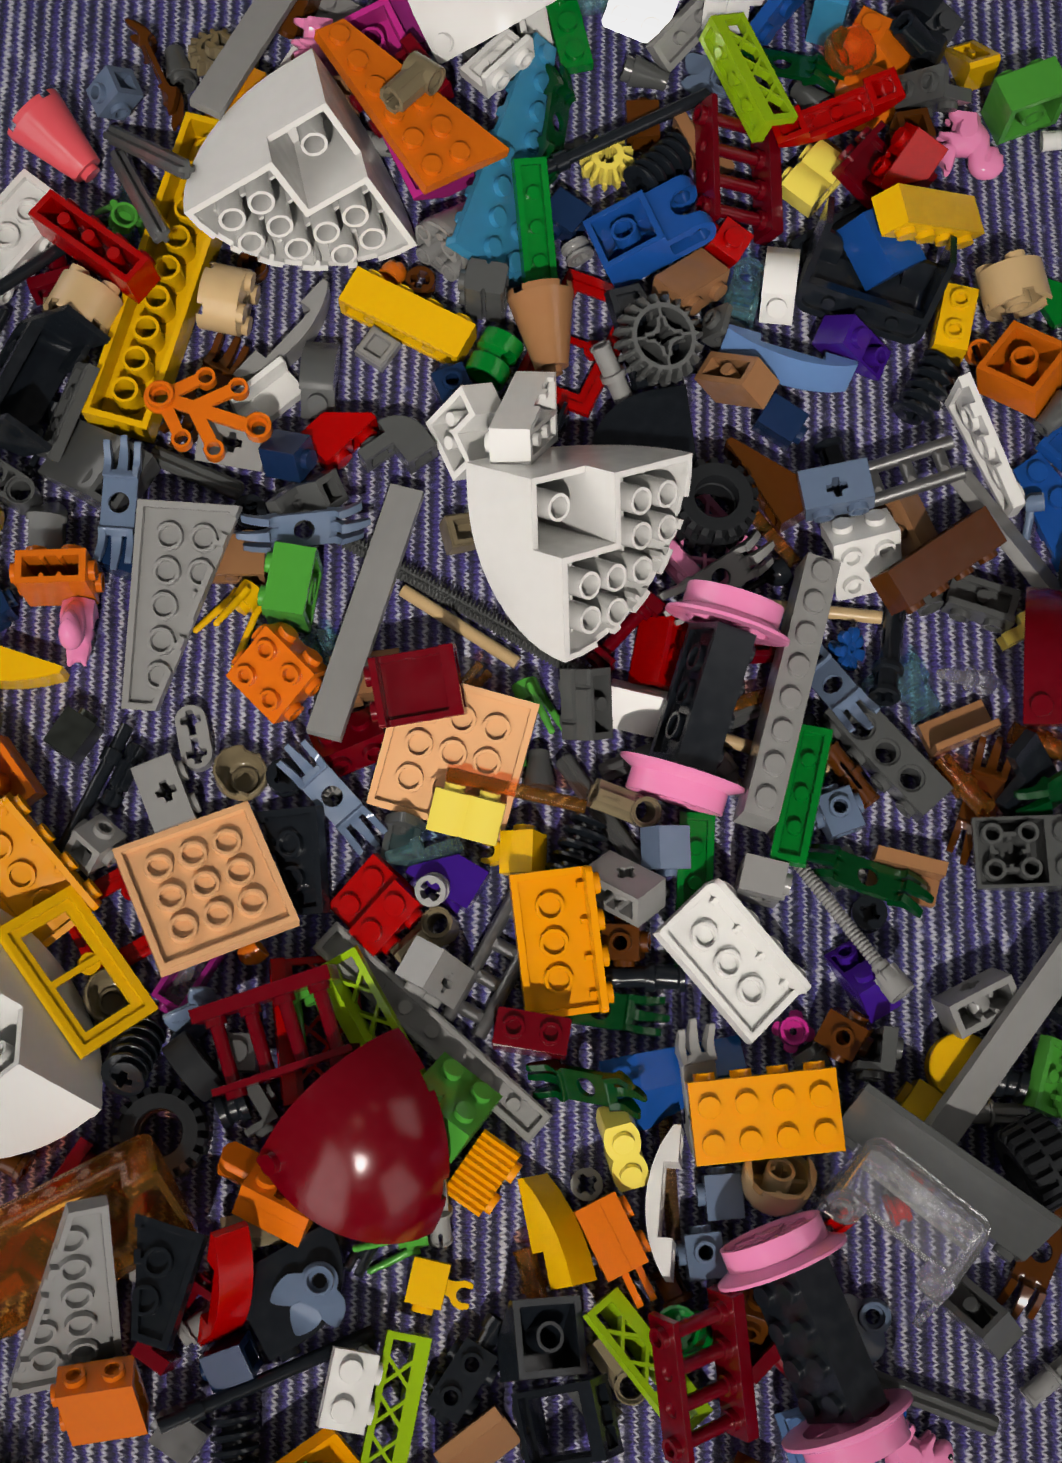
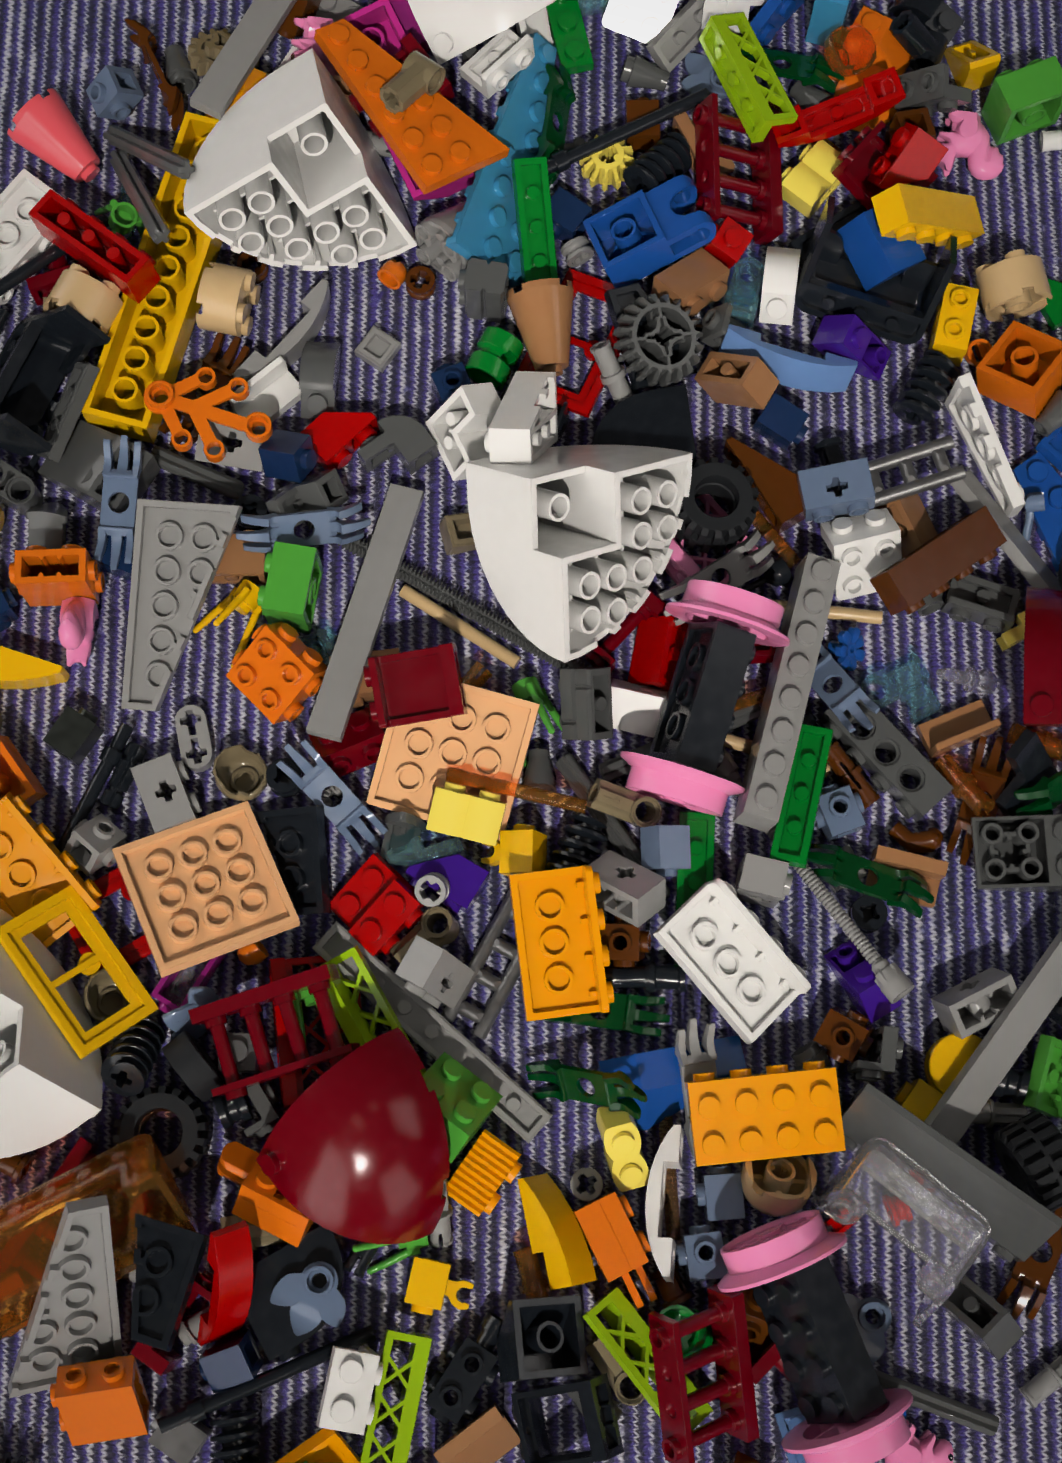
(408, 317): yellow brick -> none
(531, 1033): dark red panel -> none
(796, 1021): dark pink plate -> none
(888, 668): black pin -> none
(916, 842): none -> reddish brown arm

